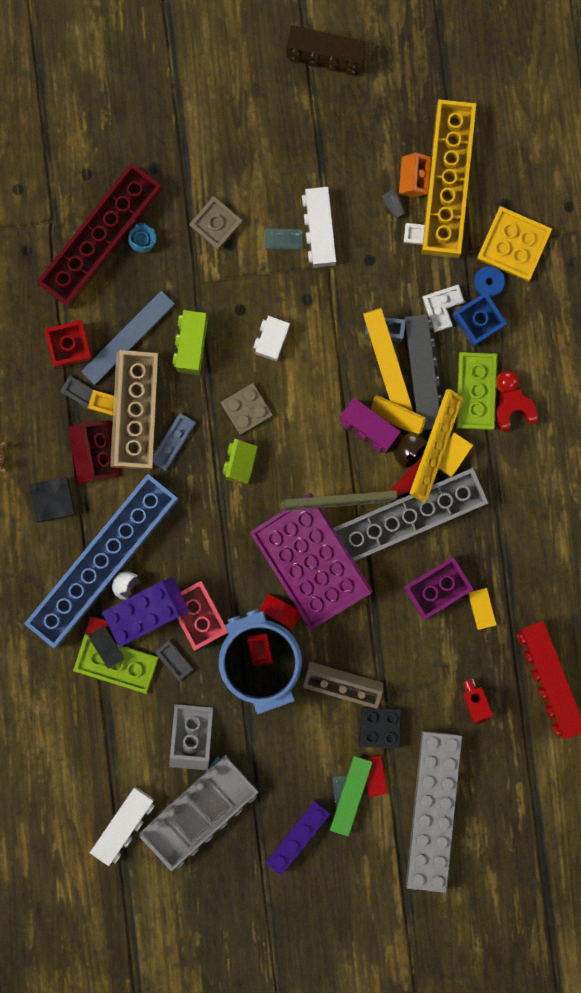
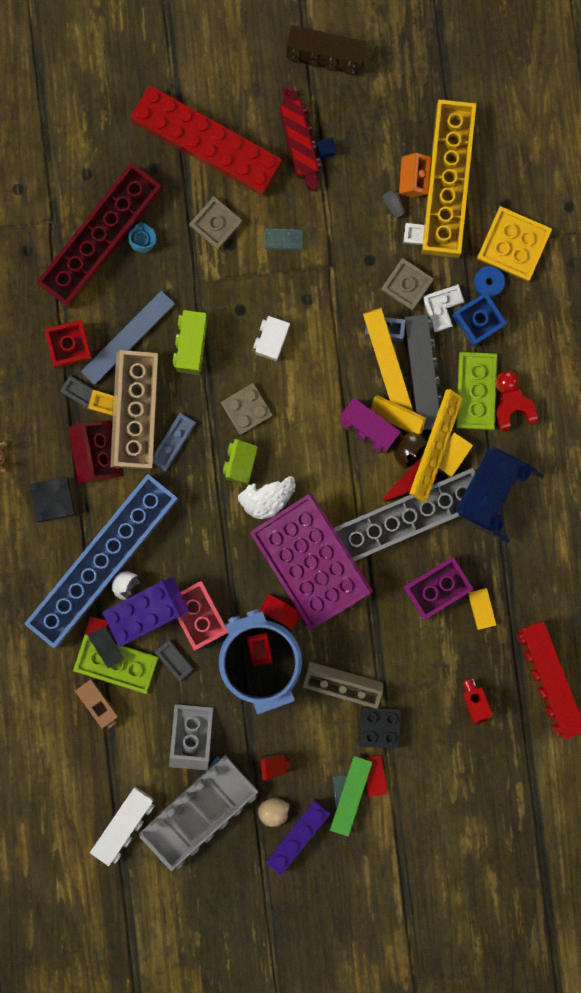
(97, 704): none -> medium nougat brick
(206, 140): none -> red brick
(267, 500): none -> white hair
(273, 812): none -> tan hair
(274, 765): none -> red slope
(298, 138): none -> dark red hinge
(320, 227): white brick -> none
(326, 148): none -> clear blue piece
(338, 500): olive tile -> none
(407, 284): none -> dark tan plate
(433, 811): light grey brick -> none
(490, 489): none -> clear blue windscreen

